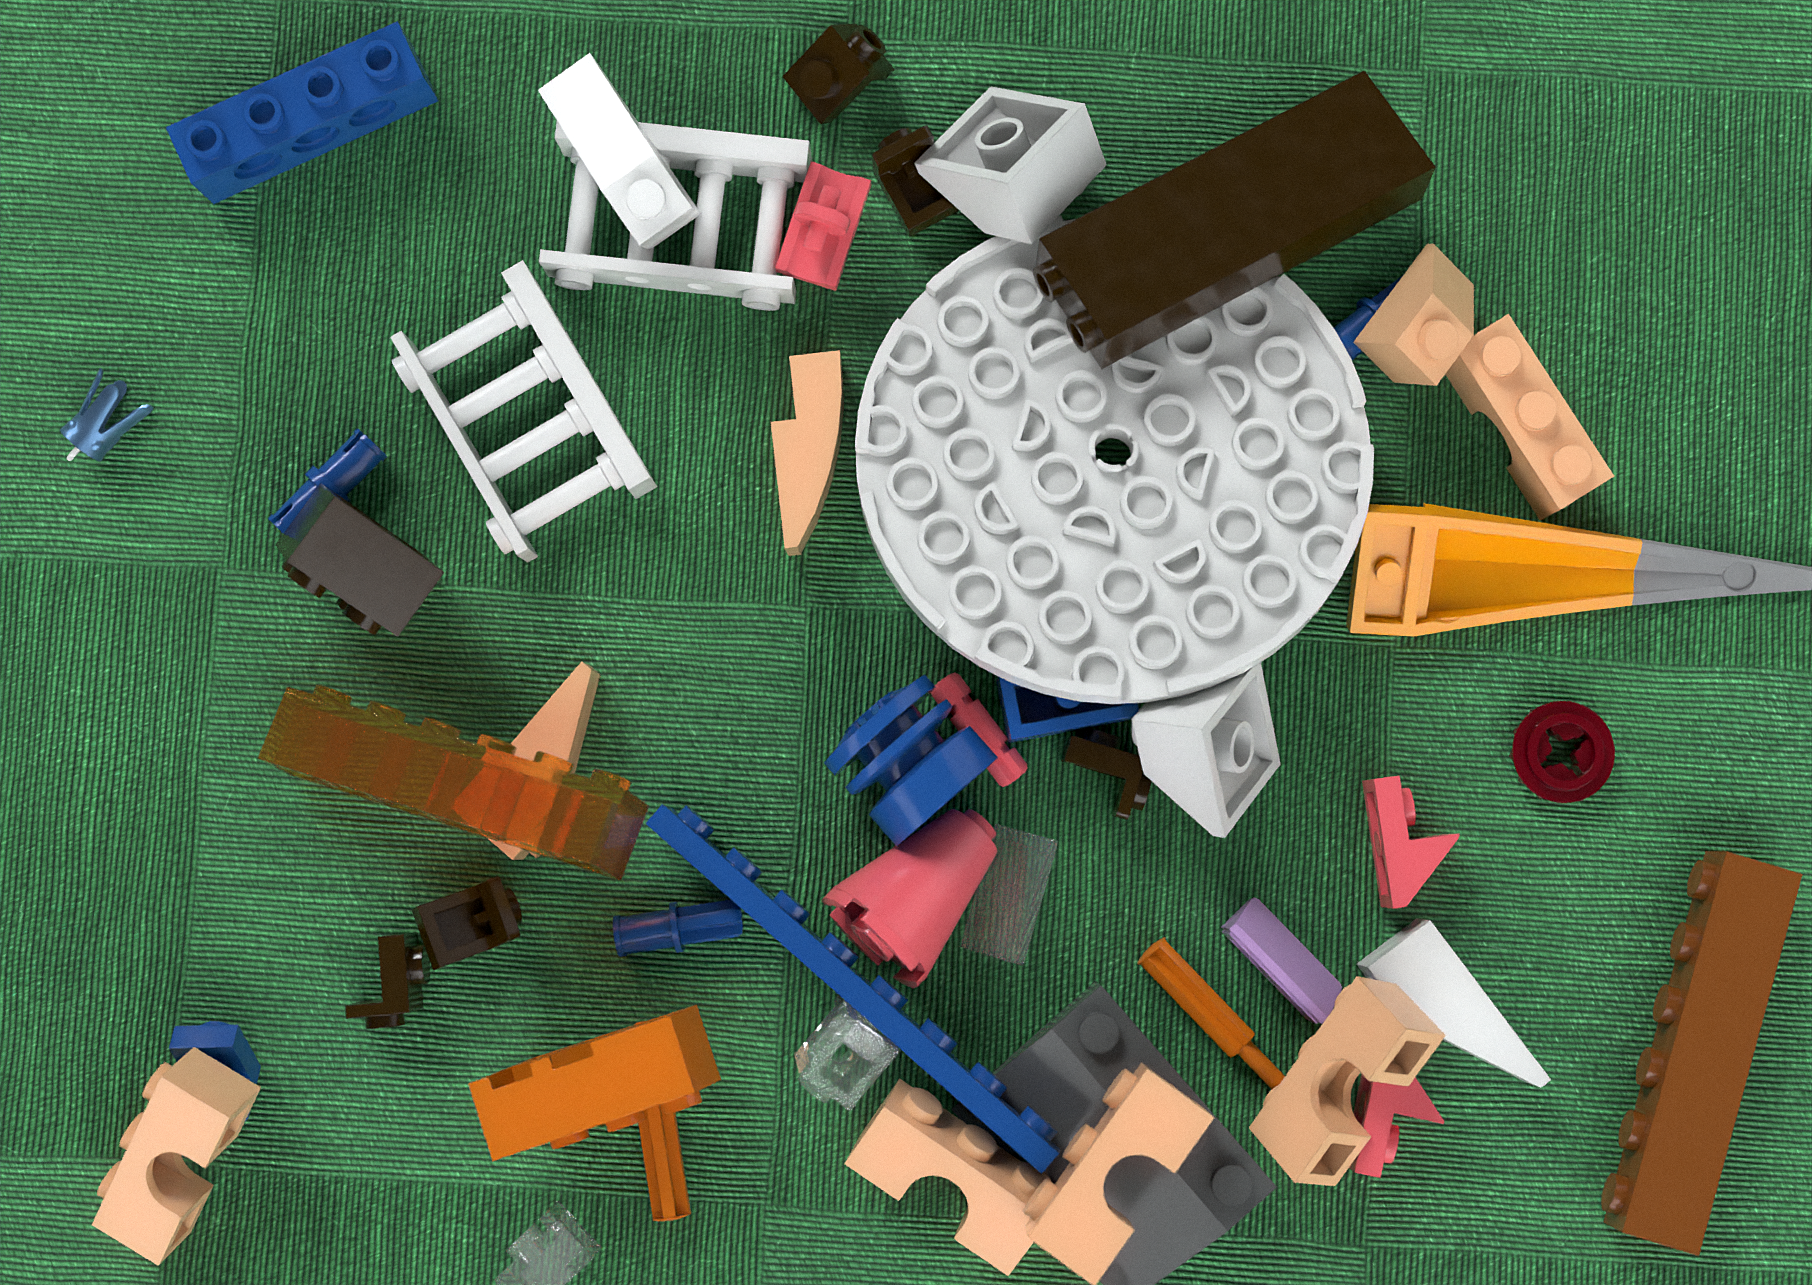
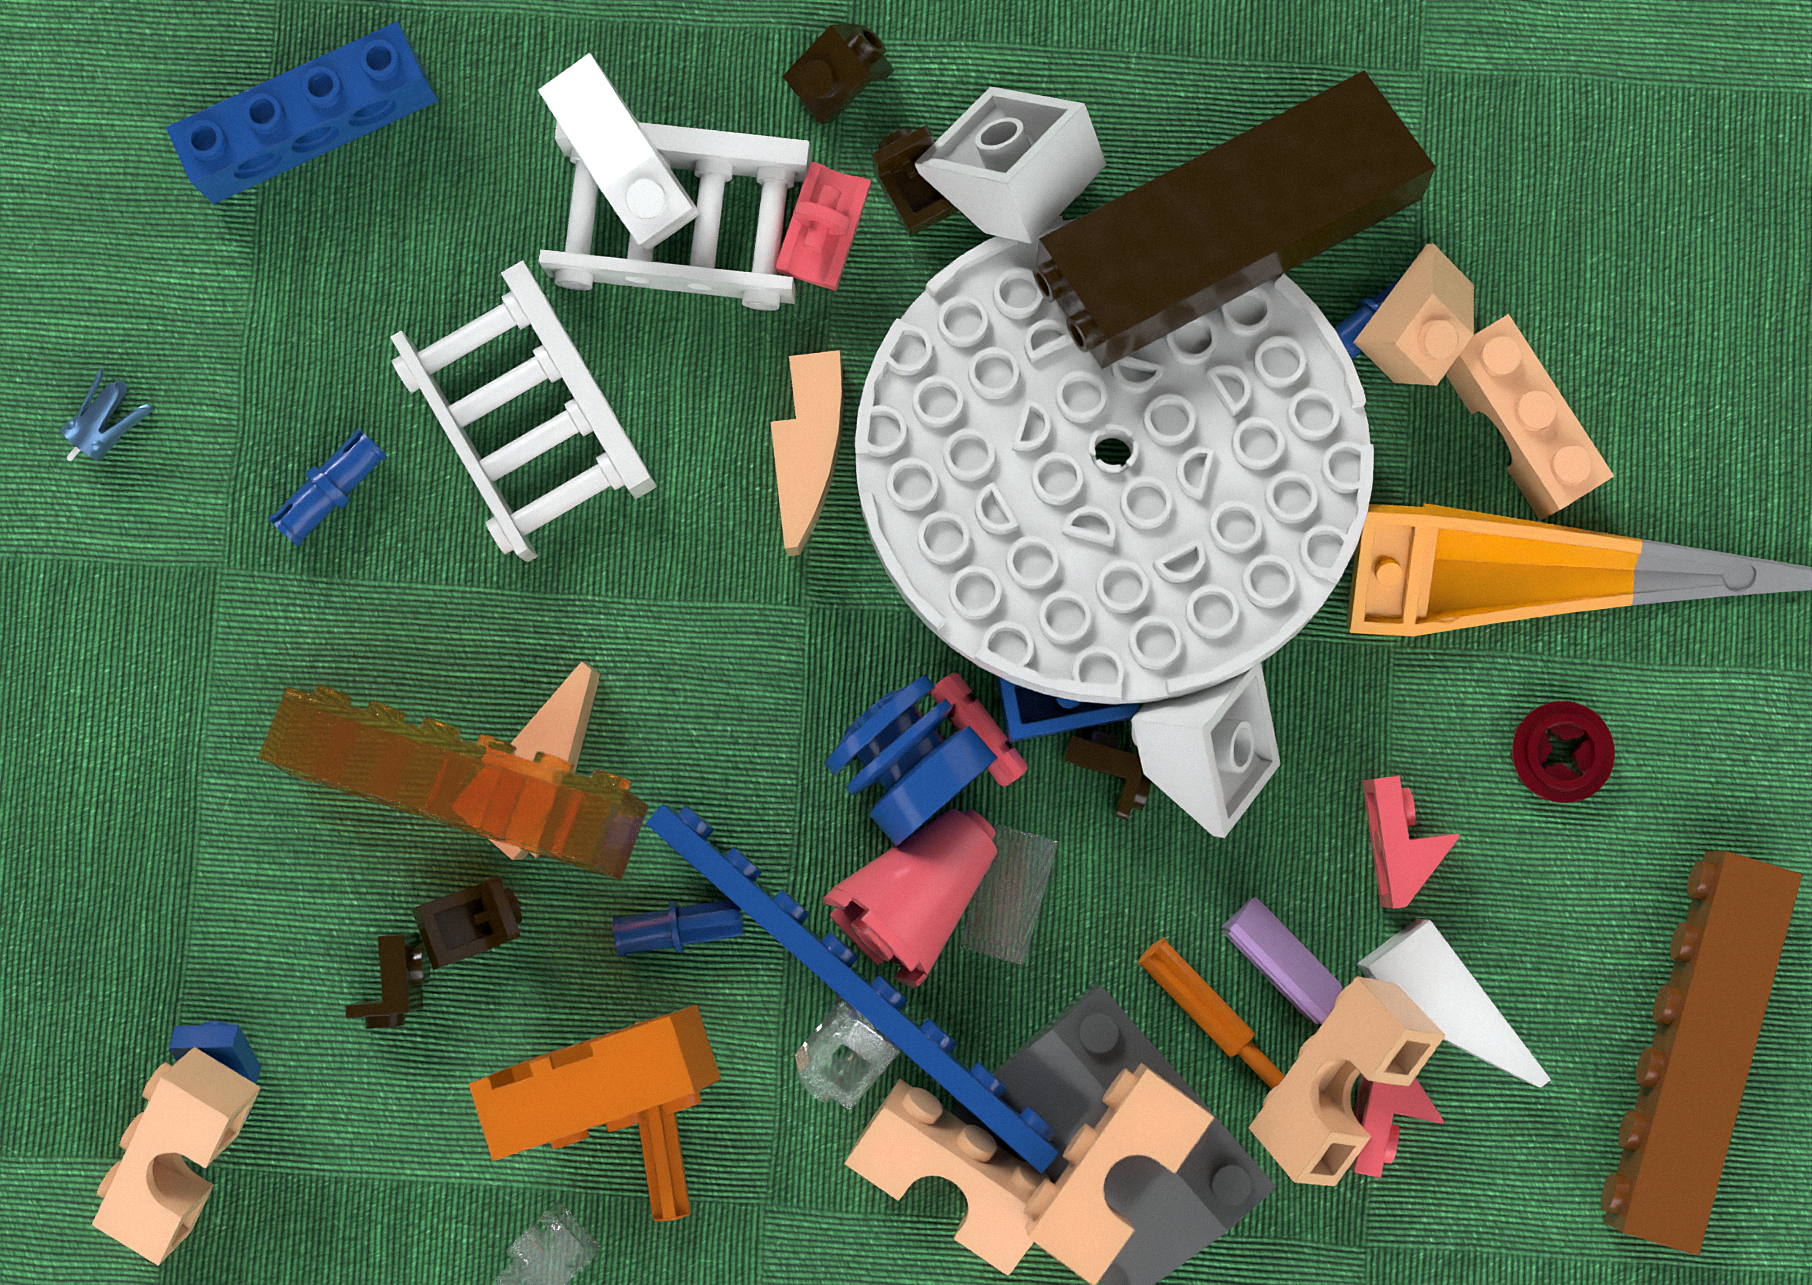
(358, 560): dark brown brick -> none

